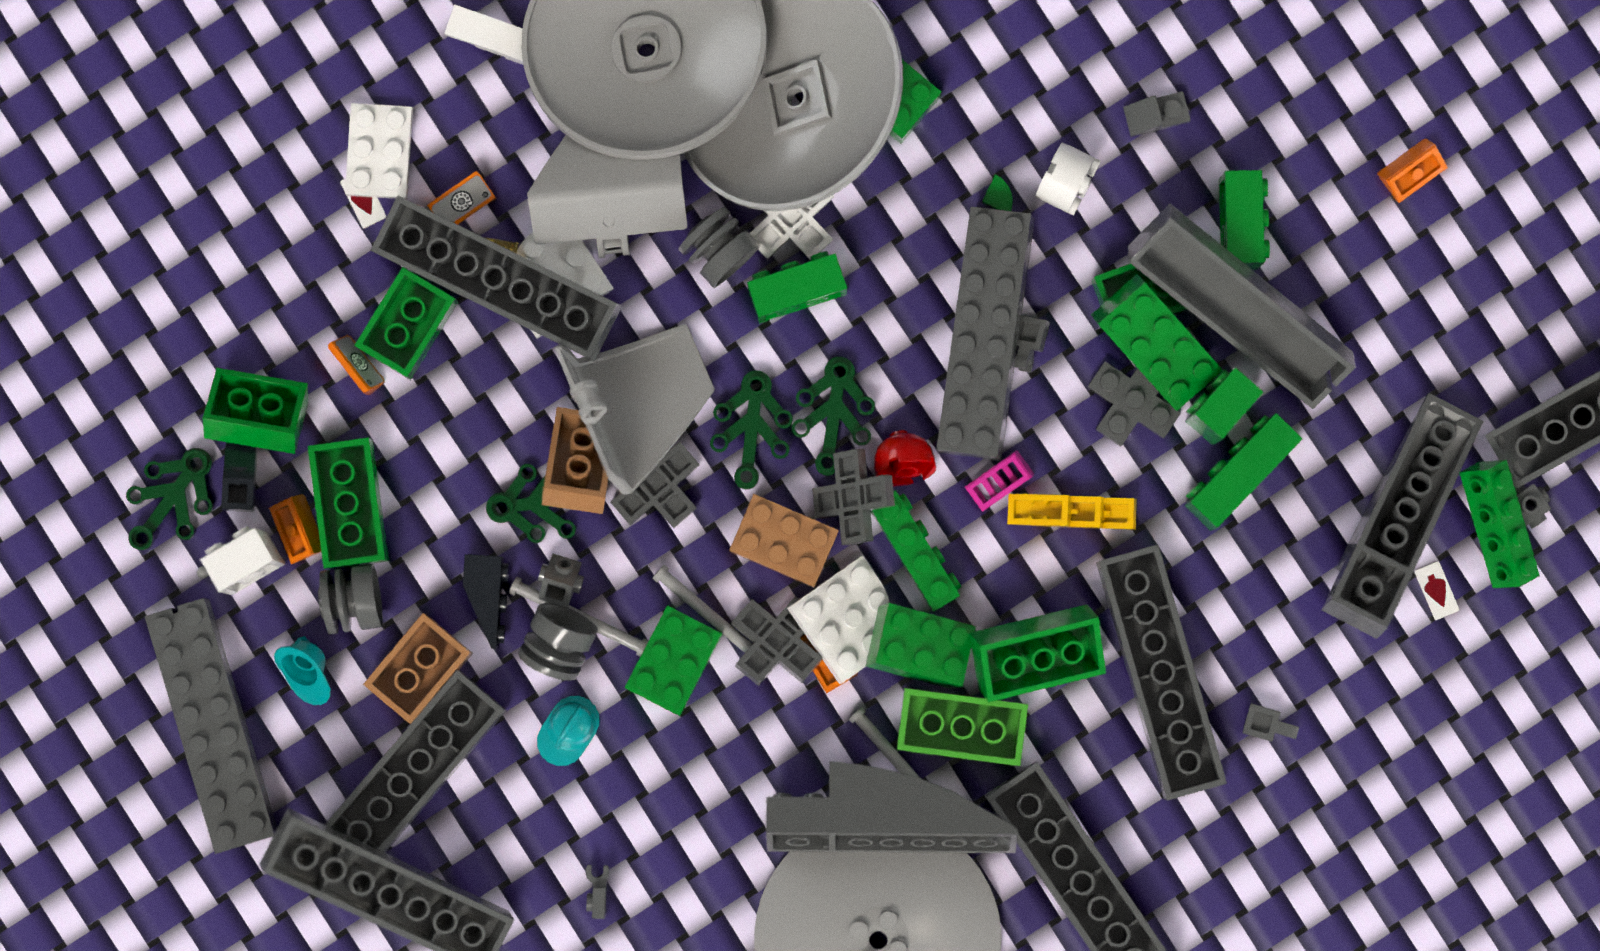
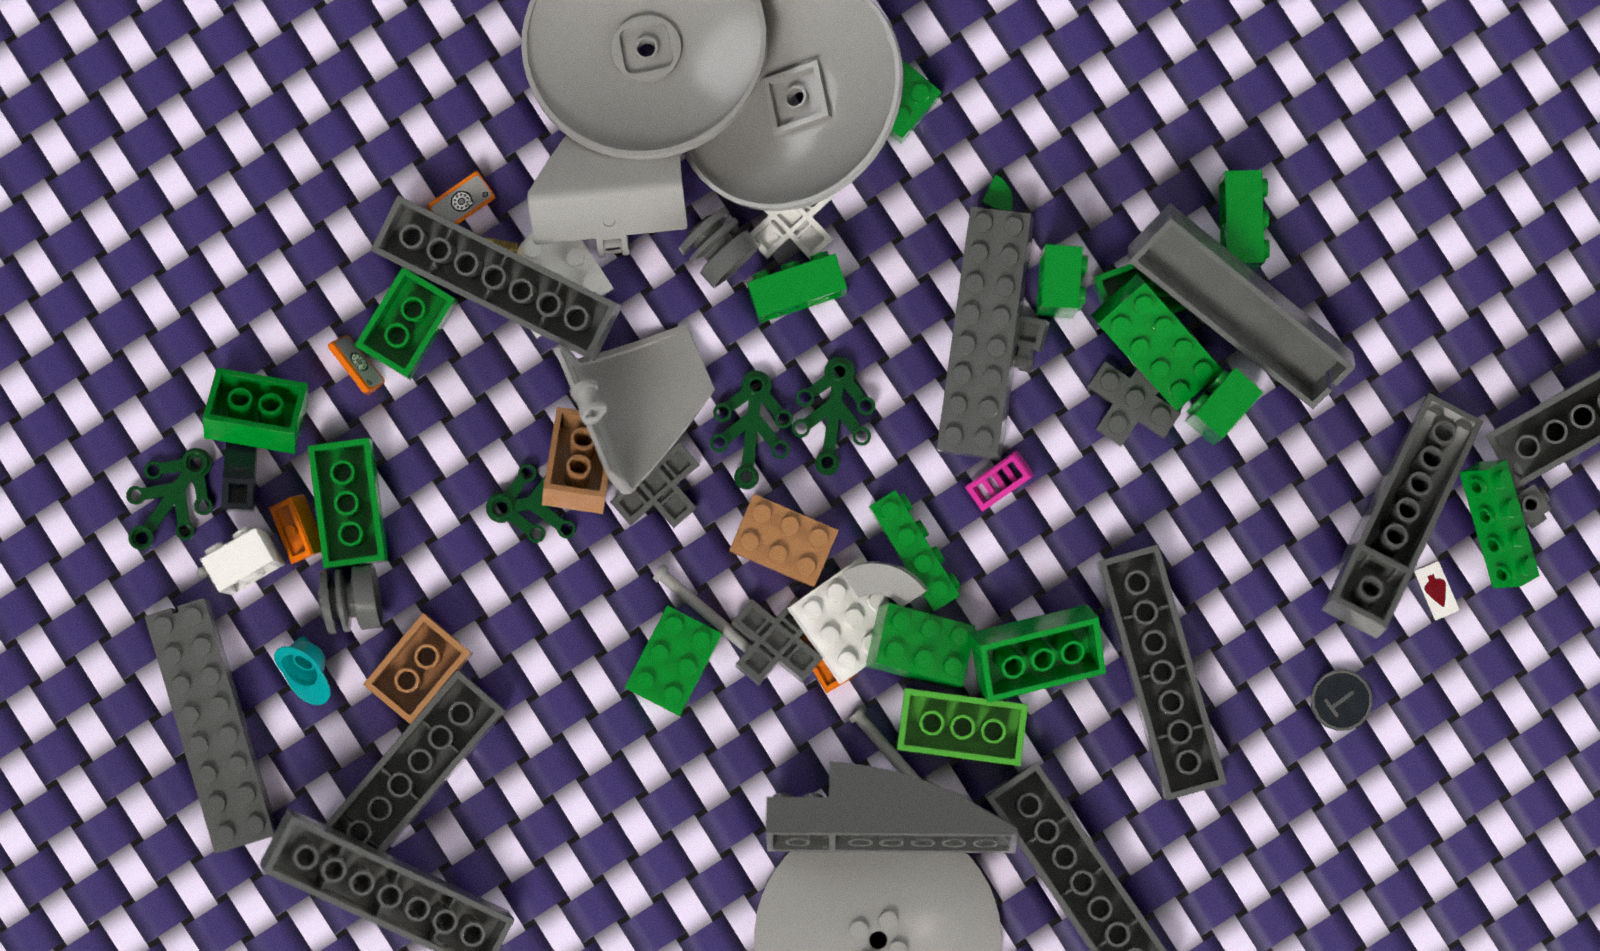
(366, 208): white sticker -> none
(378, 151): white plate -> none
(483, 585): black slope -> none
(486, 33): white slope -> none
(557, 641): dark grey wheel -> none
(560, 580): dark grey brick -> none
(568, 730): teal piece -> none
(597, 900): dark grey plate -> none
(603, 628): light grey bar -> none
(853, 497): dark grey plate -> none
(884, 579): none -> light grey tile
(904, 457): red cylinder -> none
(1060, 280): none -> green brick
(1067, 178): white brick -> none
(1072, 511): yellow slope -> none
(1156, 113): dark grey slope -> none
(1245, 469): green brick -> none
(1264, 723): dark grey plate -> none
(1341, 700): none -> black tile
(1412, 170): orange slope -> none

